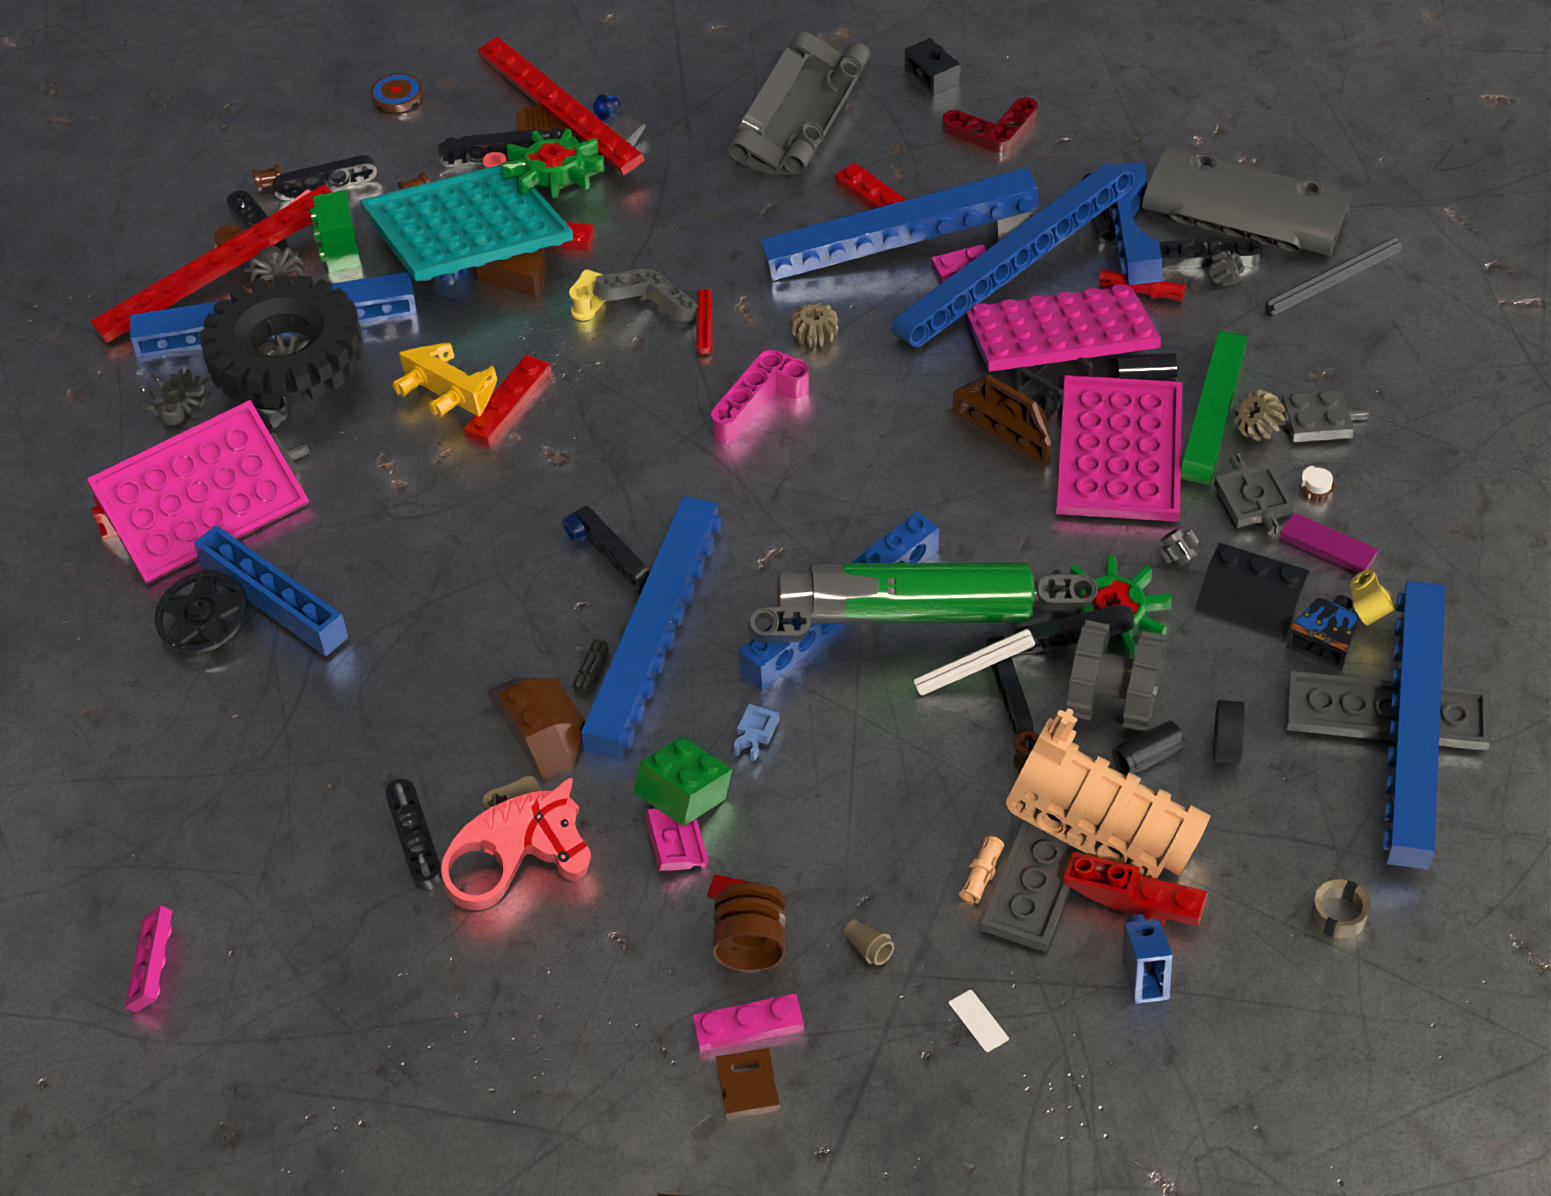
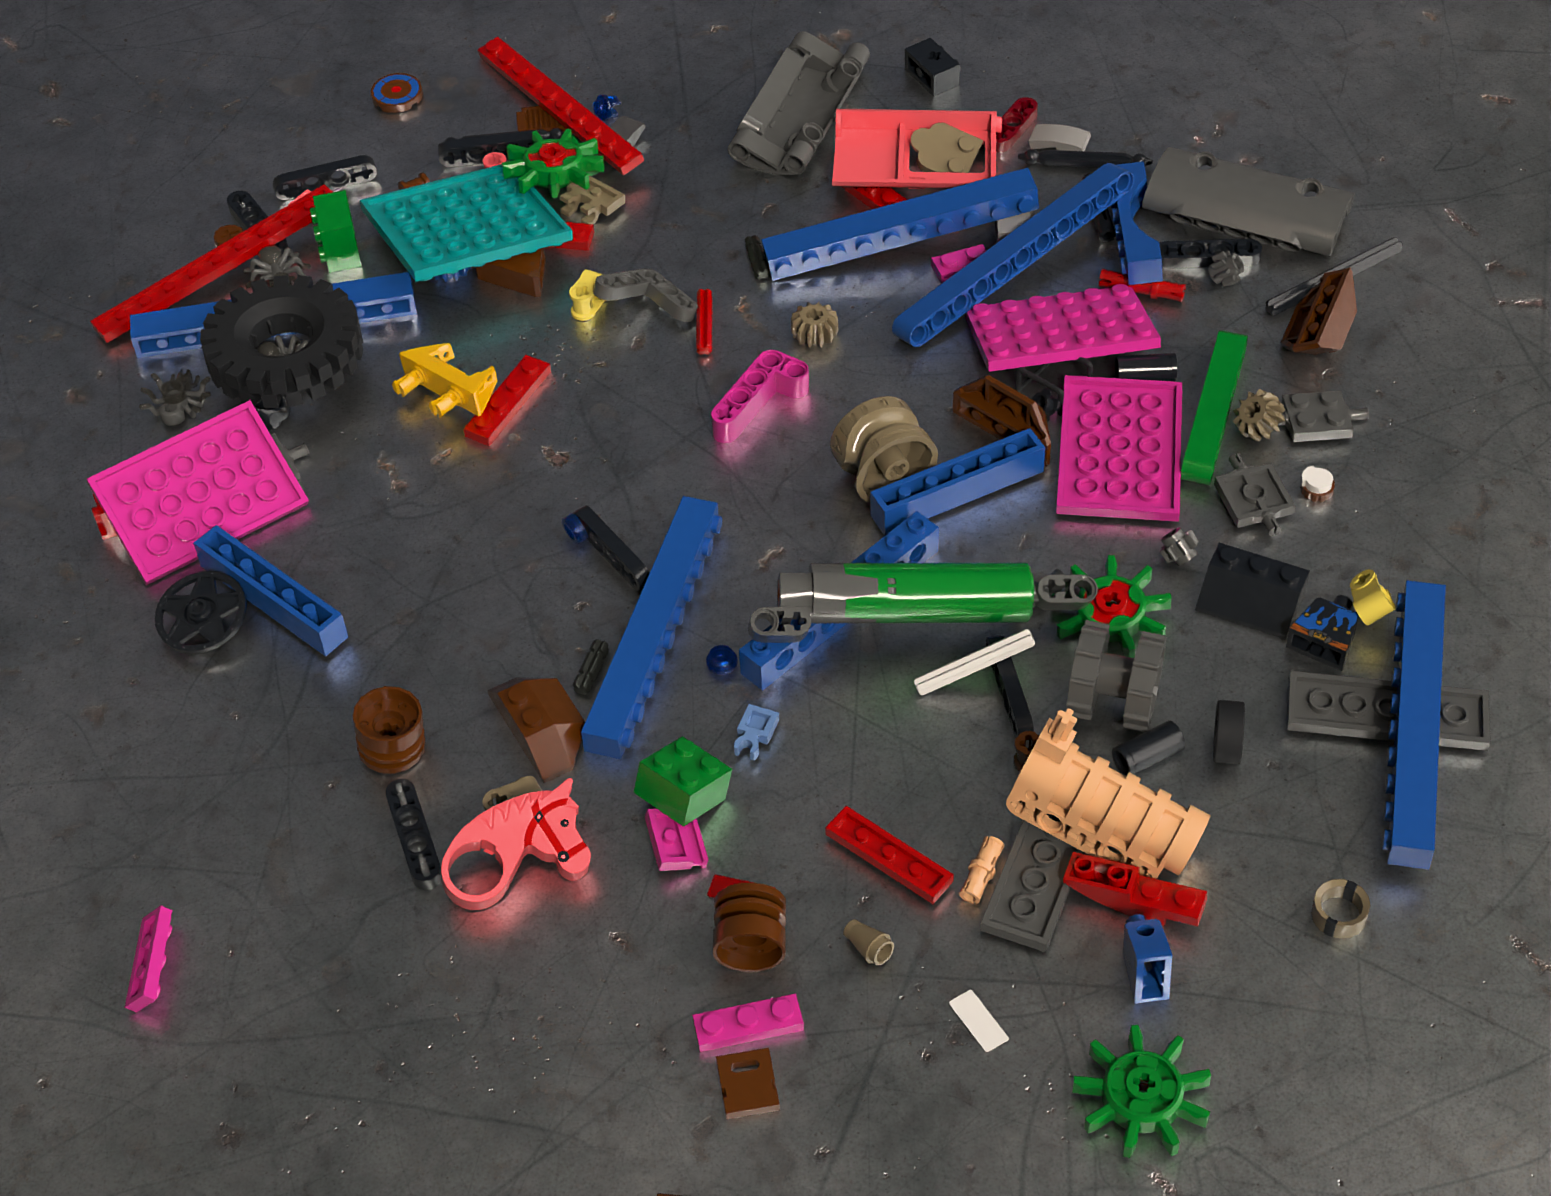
(265, 178): reddish brown bush -> none
(389, 729): none -> reddish brown wheel
(596, 200): none -> dark tan plate
(721, 660): none -> clear blue plate
(757, 257): none -> pearl dark grey axle
(875, 146): none -> coral piece
(881, 444): none -> dark tan piece
(889, 854): none -> red plate
(945, 149): none -> dark tan plate
(958, 480): none -> blue brick
(1059, 136): none -> light grey slope
(1067, 630): black beam -> none
(1080, 158): none -> black wheel
(1146, 1110): none -> green gear
(1323, 315): none -> reddish brown wedge
(1328, 544): magenta tile -> none

